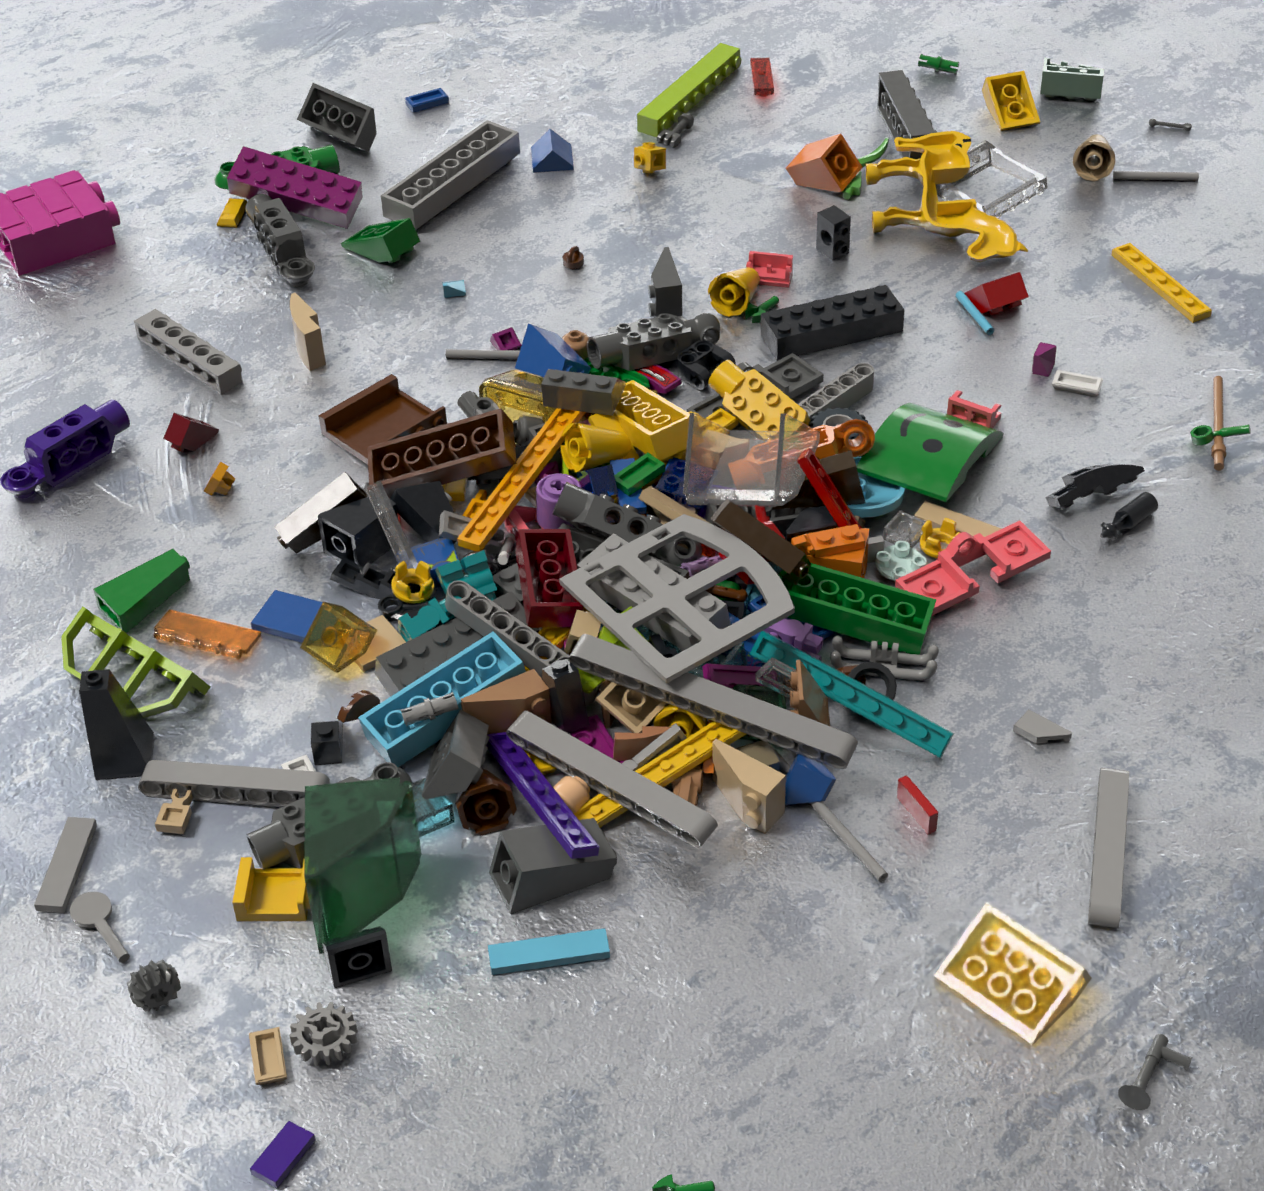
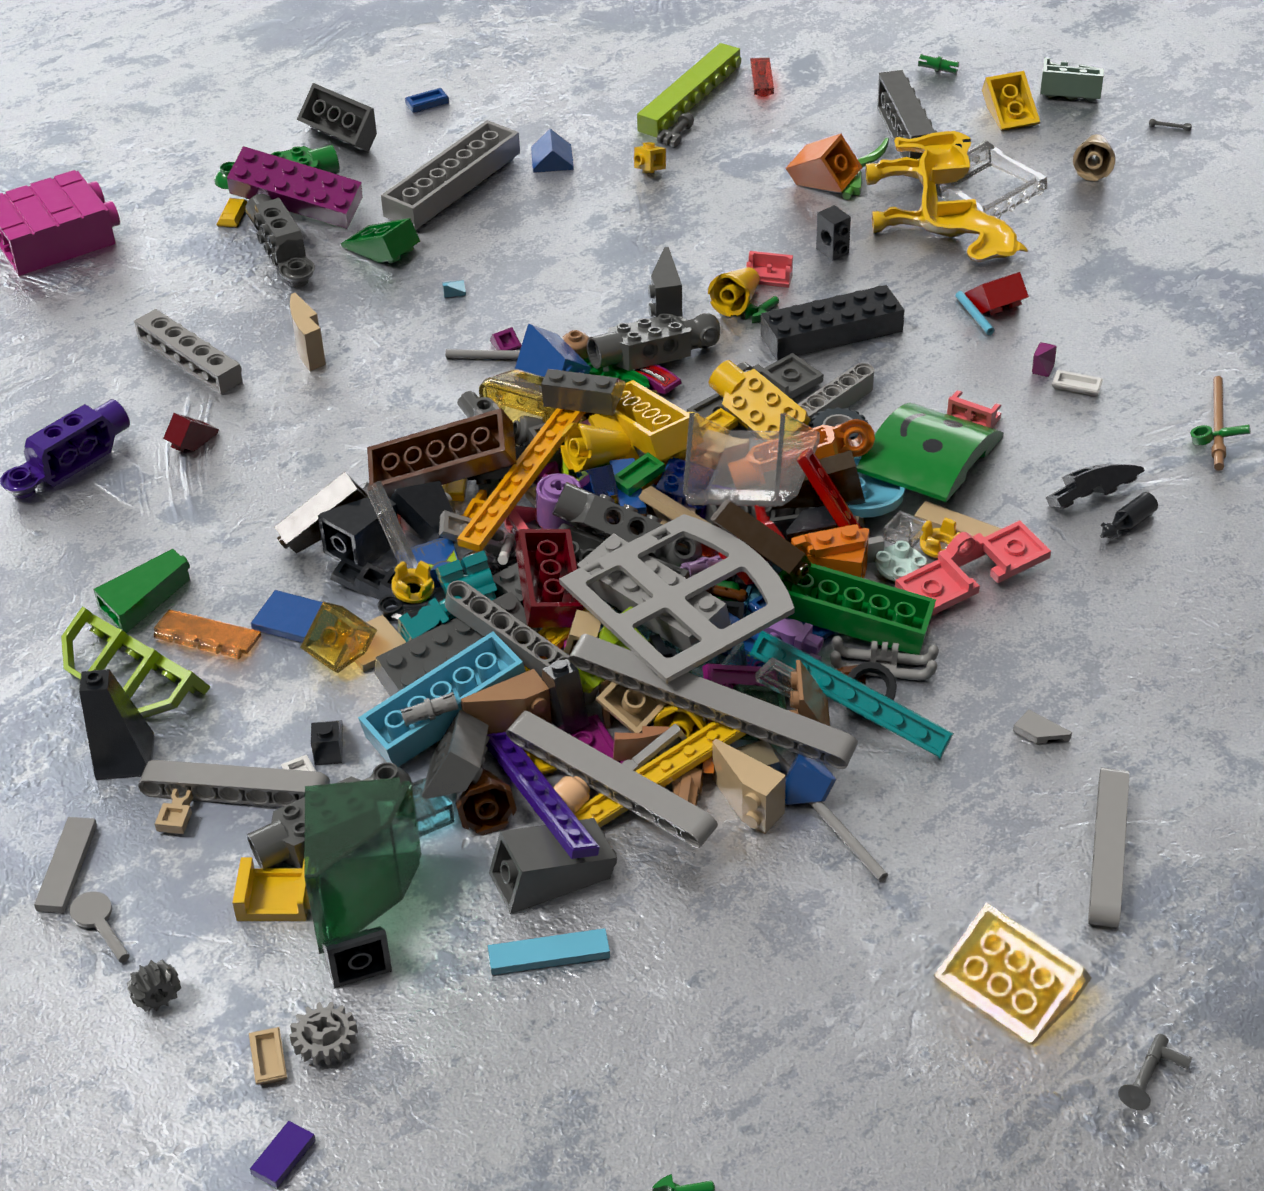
(219, 480): light orange tile -> none
(362, 702): reddish brown tile -> none
(377, 416): reddish brown panel -> none
(573, 258): reddish brown tile -> none
(698, 360): black piece -> none
(917, 804): tile -> none
(1161, 282): yellow tile -> none
(1172, 176): light grey bar -> none

